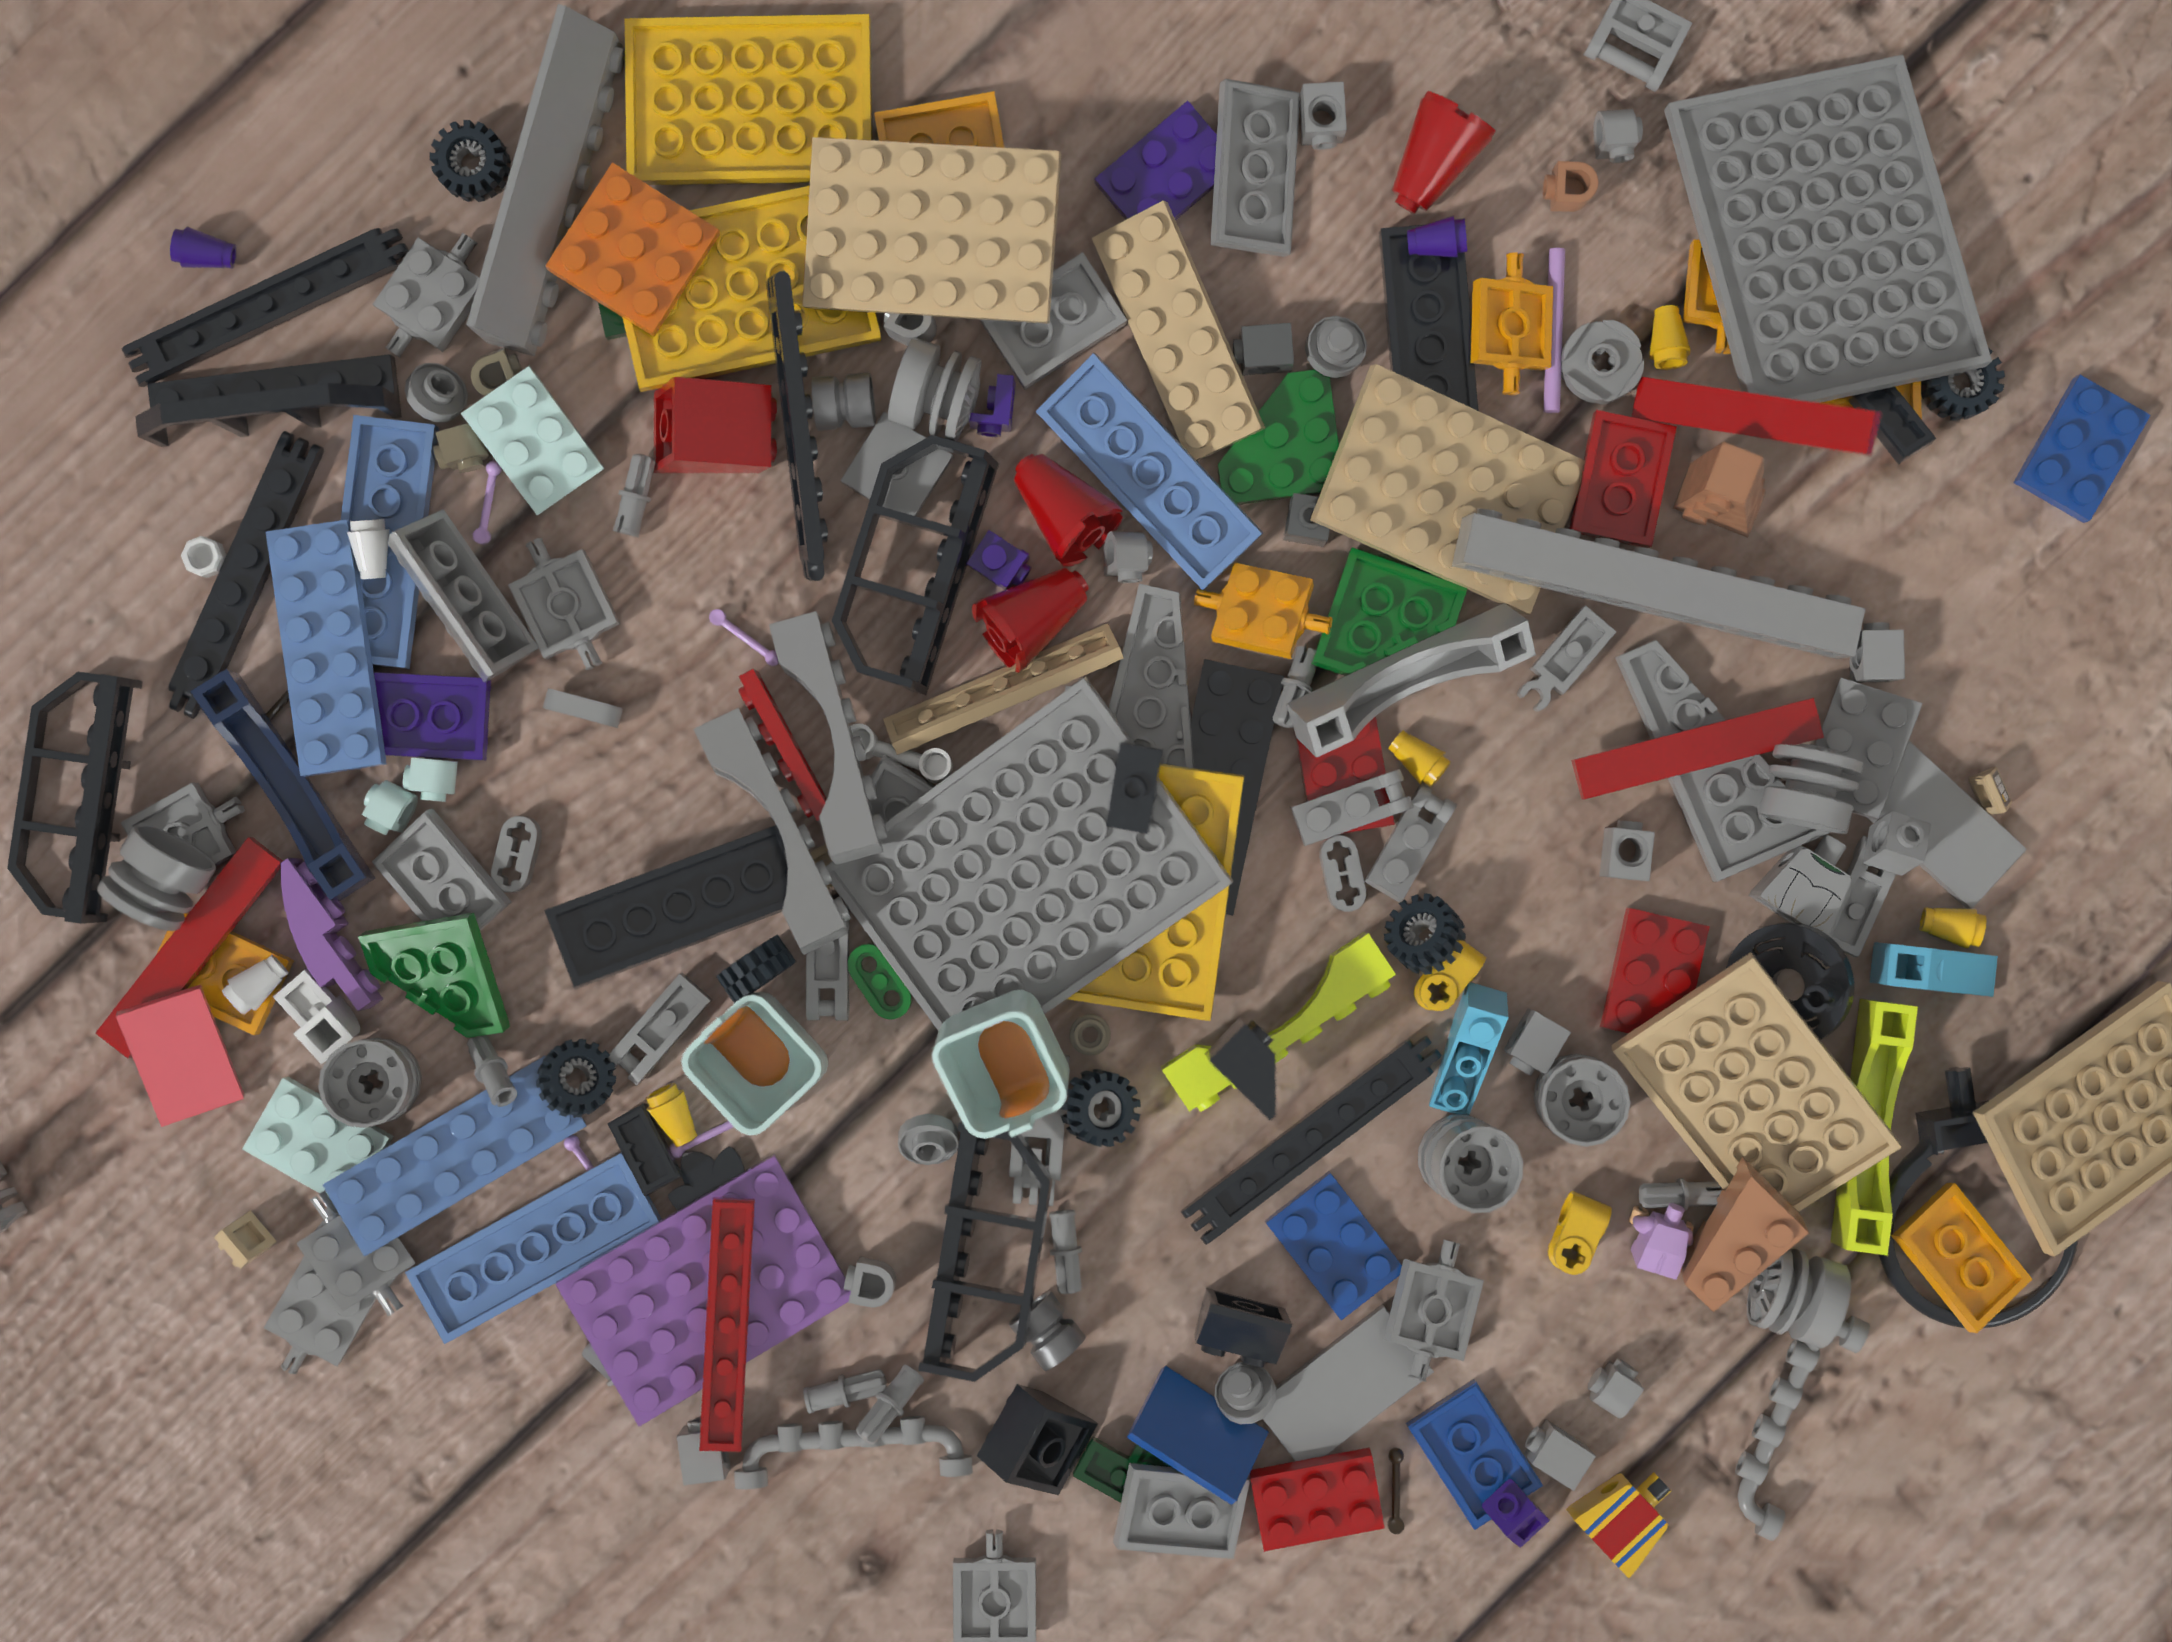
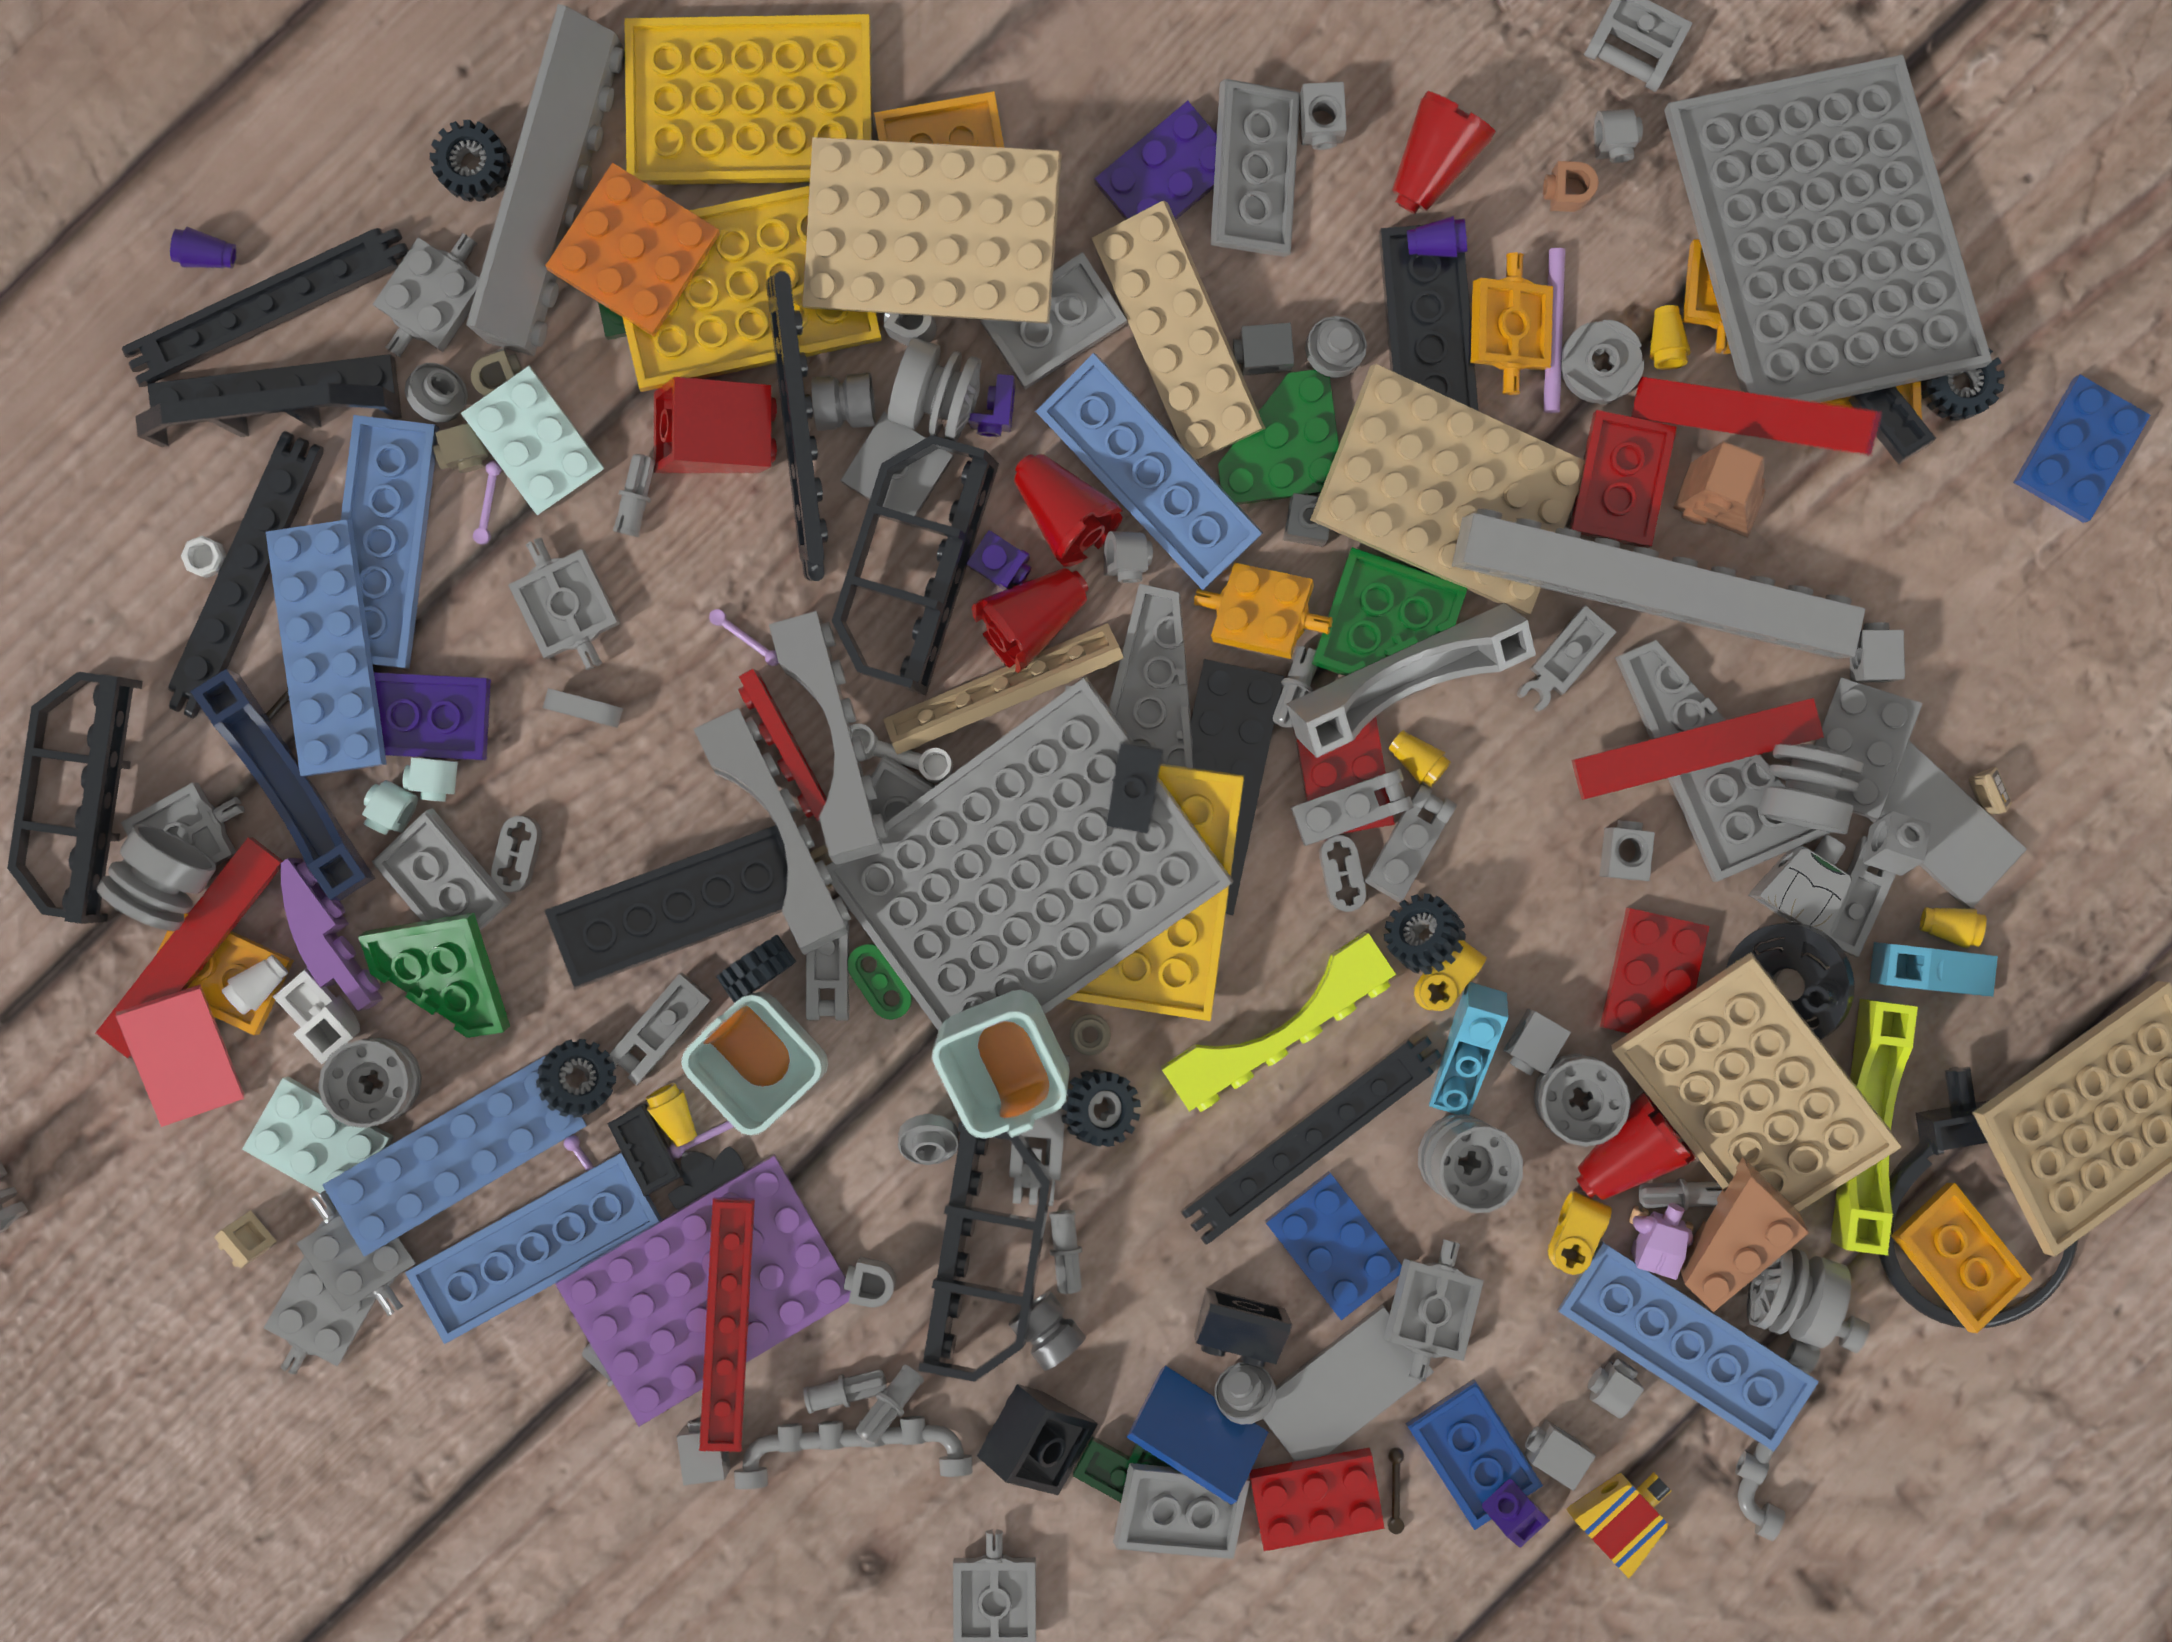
(370, 547): white cone -> none
(462, 594): light grey slope -> none
(491, 1071): light grey axle -> none
(1248, 1064): black slope -> none
(1638, 1153): none -> red cone
(1688, 1346): none -> medium blue plate

